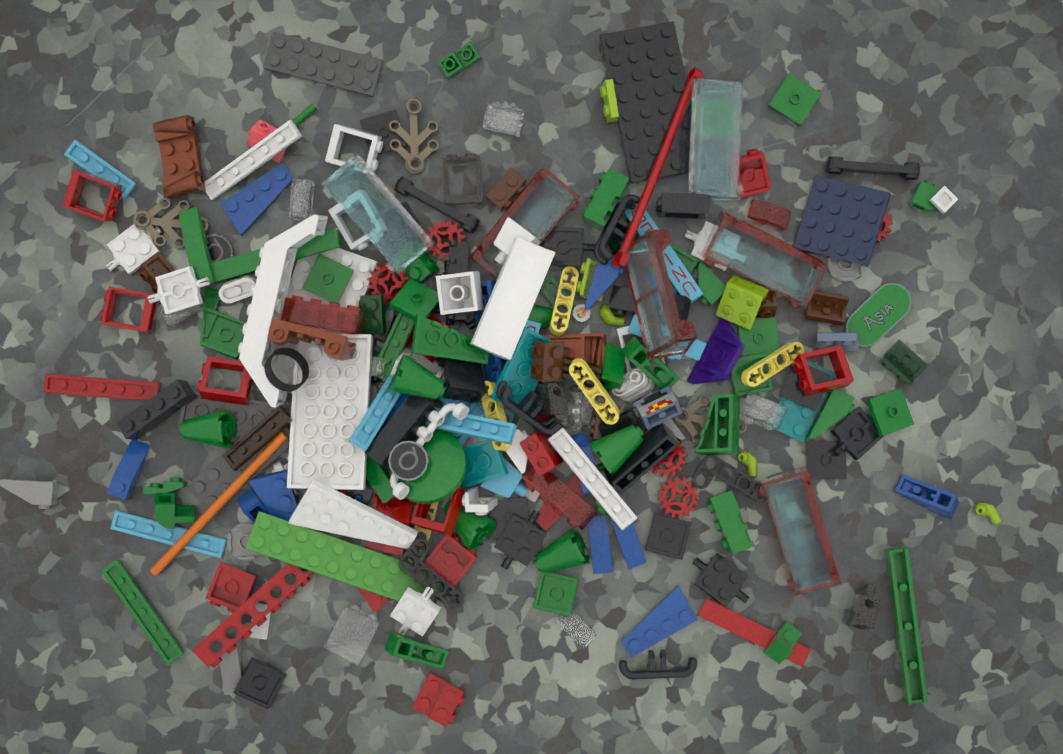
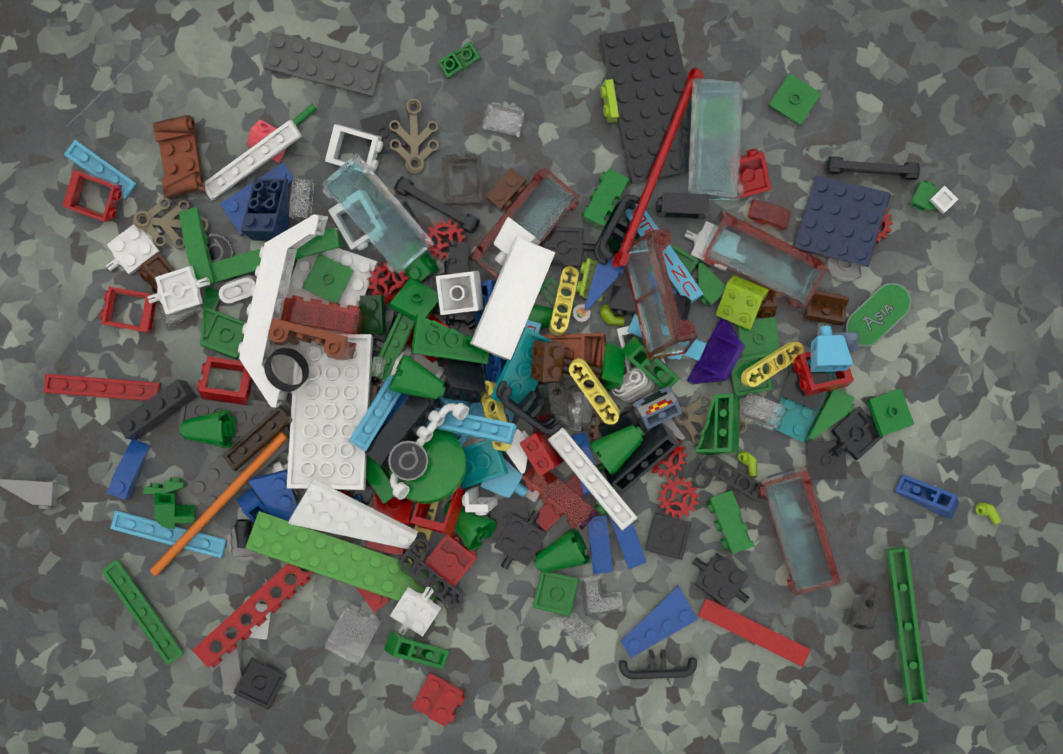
(230, 587): red plate -> none
(242, 531): none -> black cone
(267, 210): none -> dark blue slope
(596, 602): none -> clear brick
(782, 643): green slope -> none
(829, 352): none -> medium azure torso
(903, 362): dark green bracket -> none

